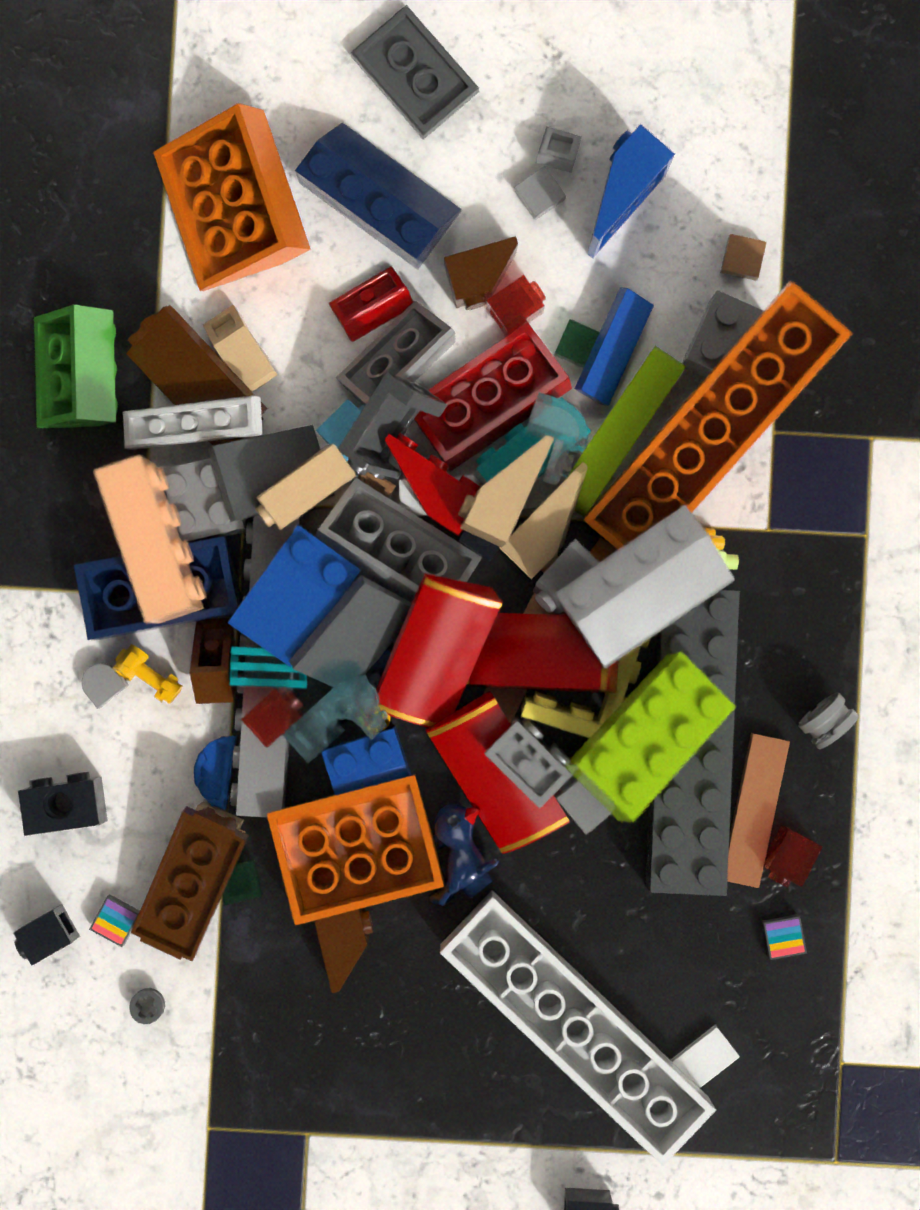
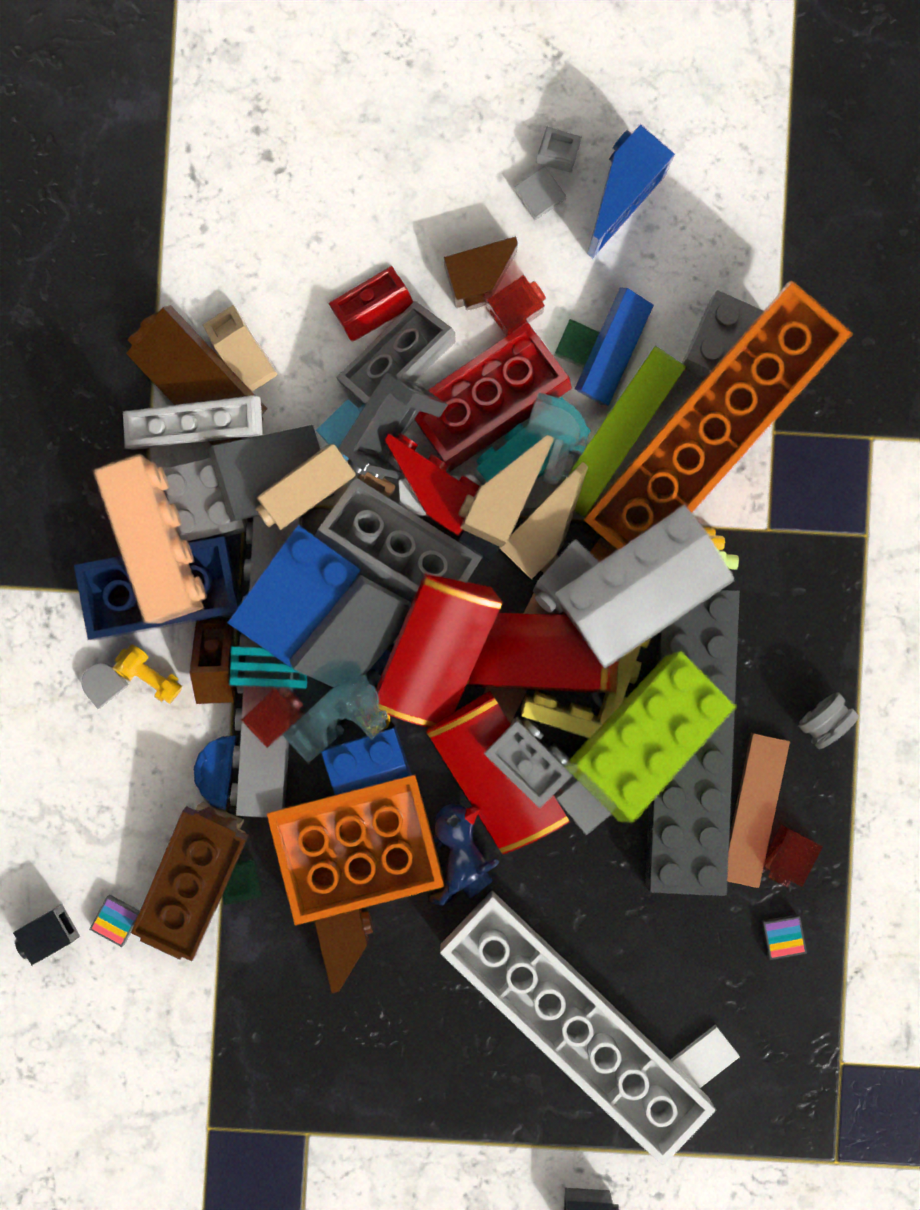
(43, 816): black brick -> none
(75, 367): bright green slope -> none
(135, 1008): dark grey bush -> none
(231, 197): orange slope -> none
(377, 194): dark blue slope -> none
(414, 72): dark grey tile -> none
(743, 257): medium nougat tile -> none

